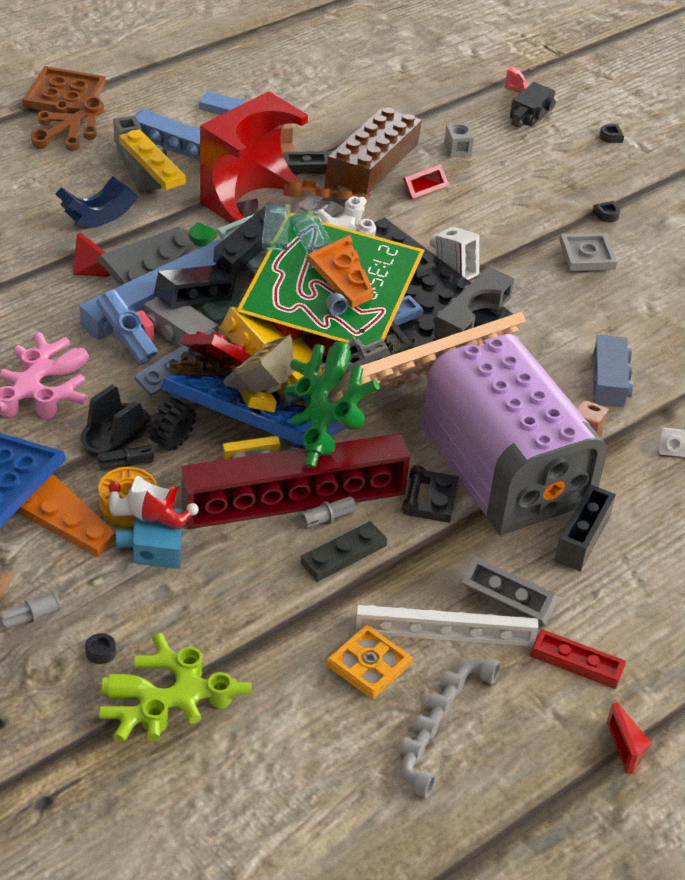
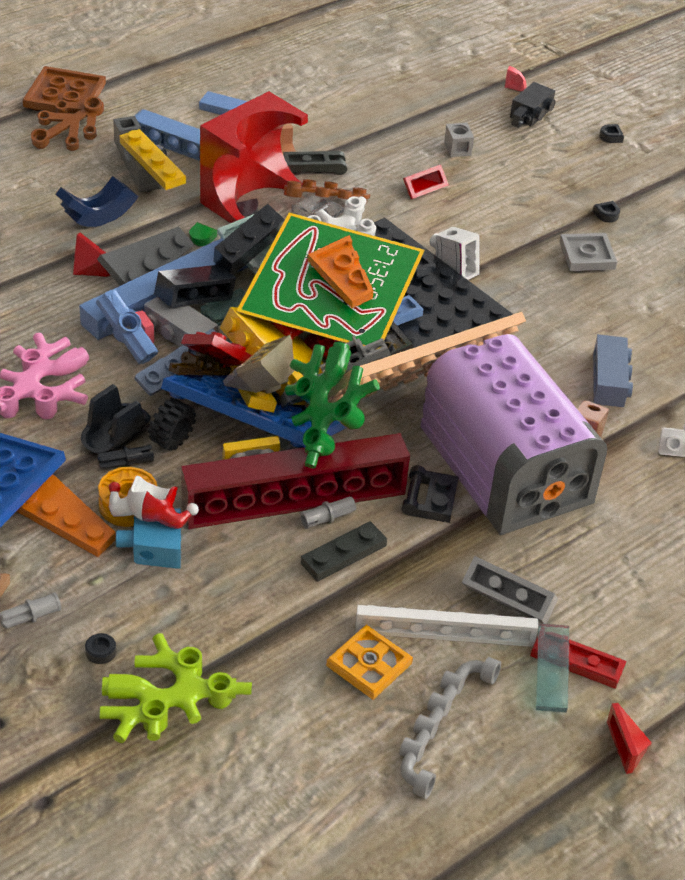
(276, 226): clear light blue tile -> none
(310, 231): clear light blue tile -> none
(336, 304): sand blue hinge -> none
(373, 150): reddish brown brick -> none
(488, 290): dark grey arch -> none
(552, 668): none -> clear light blue tile
(584, 527): black brick -> none

